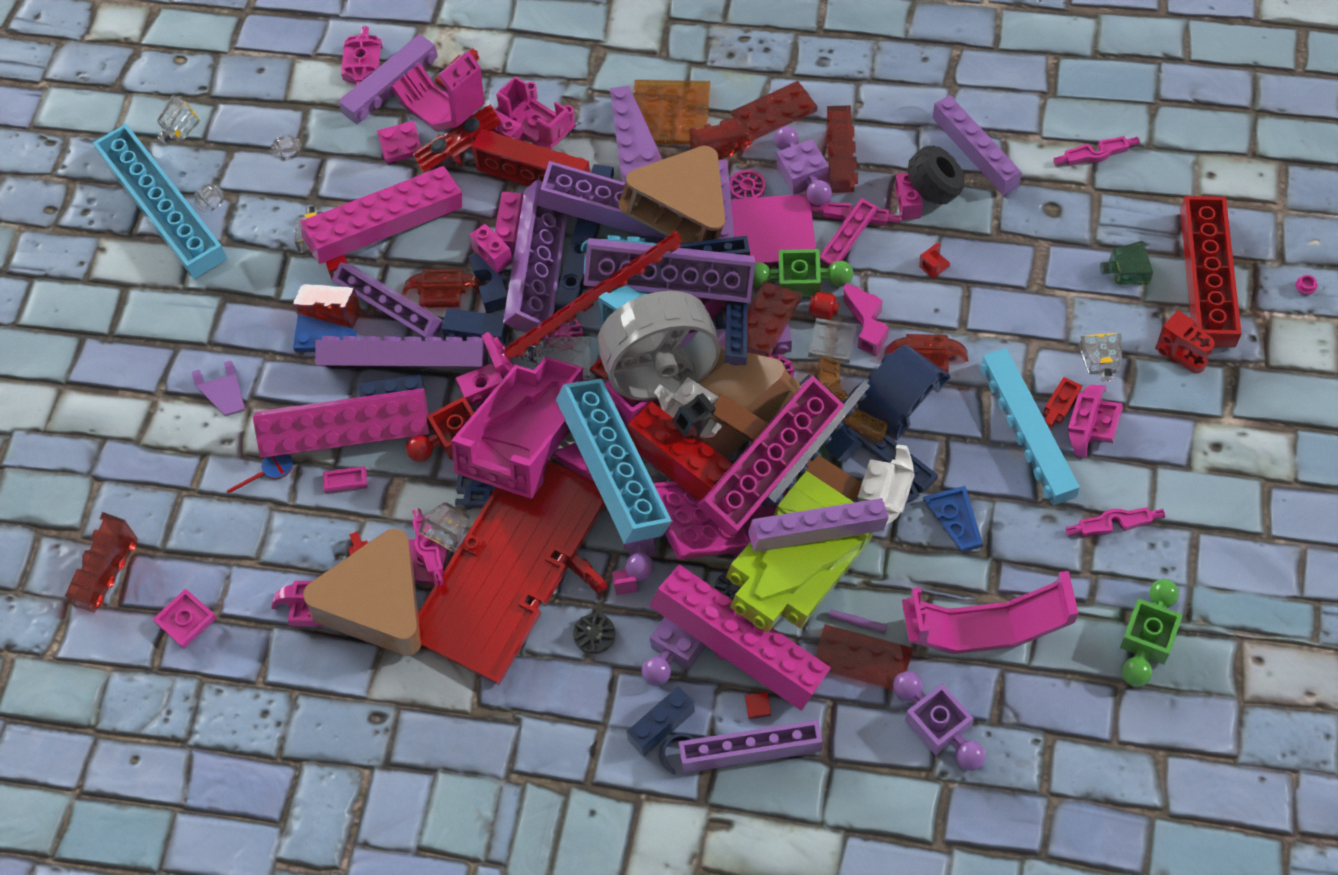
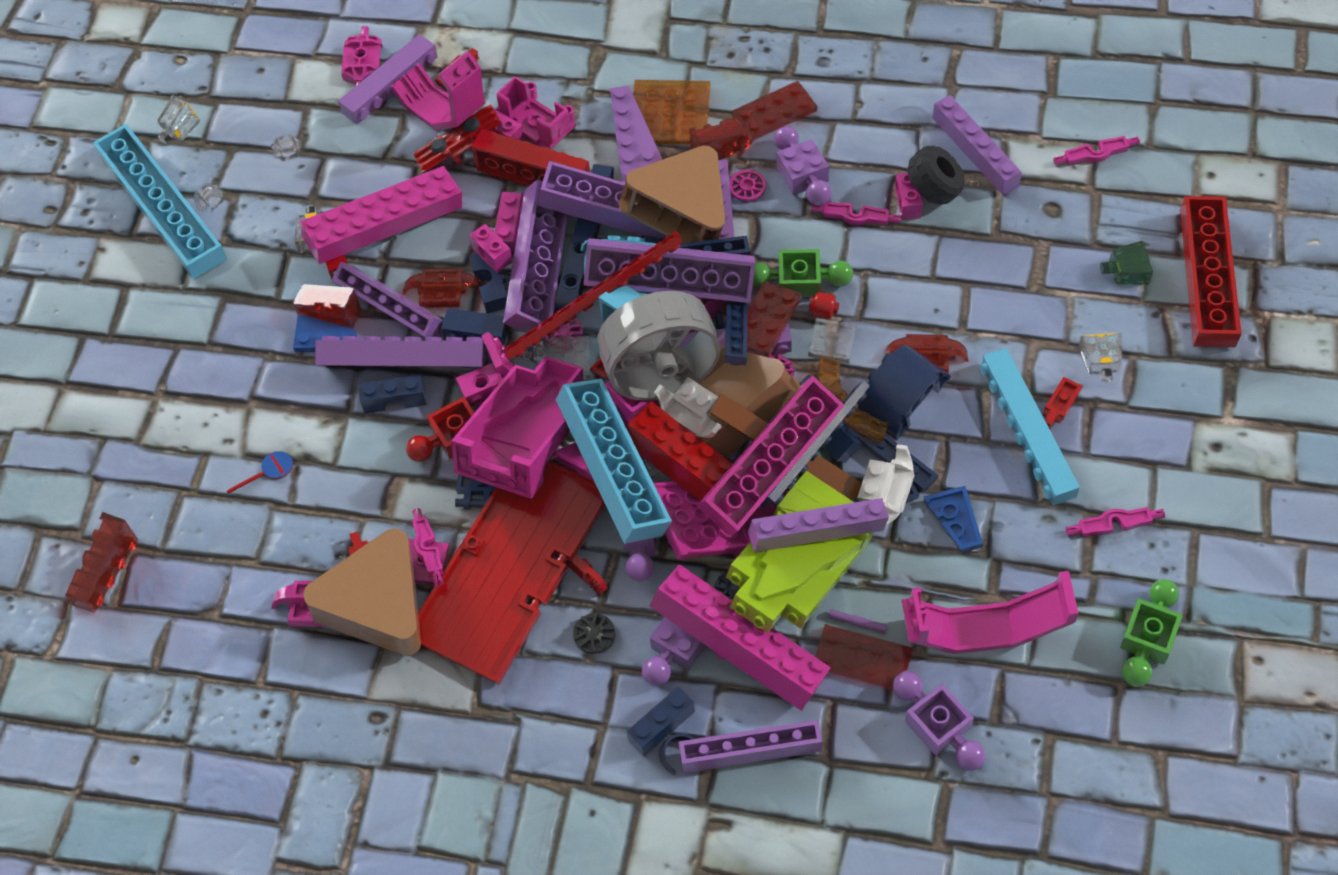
(184, 618): dark pink plate -> none
(222, 391): medium lavender flag -> none
(341, 422): dark pink brick -> none
(345, 479): dark pink tile -> none
(399, 141): dark pink plate -> none
(446, 525): clear torso -> none
(624, 583): dark pink panel -> none
(694, 416): black brick -> none
(757, 705): red tile -> none
(774, 225): dark pink tile -> none
(841, 149): clear red wedge -> none
(848, 232): dark pink tile -> none
(866, 310): dark pink arch -> none
(933, 262): red panel -> none
(1093, 419): dark pink plate -> none
(1177, 342): red brick -> none
(1306, 284): dark pink plate -> none

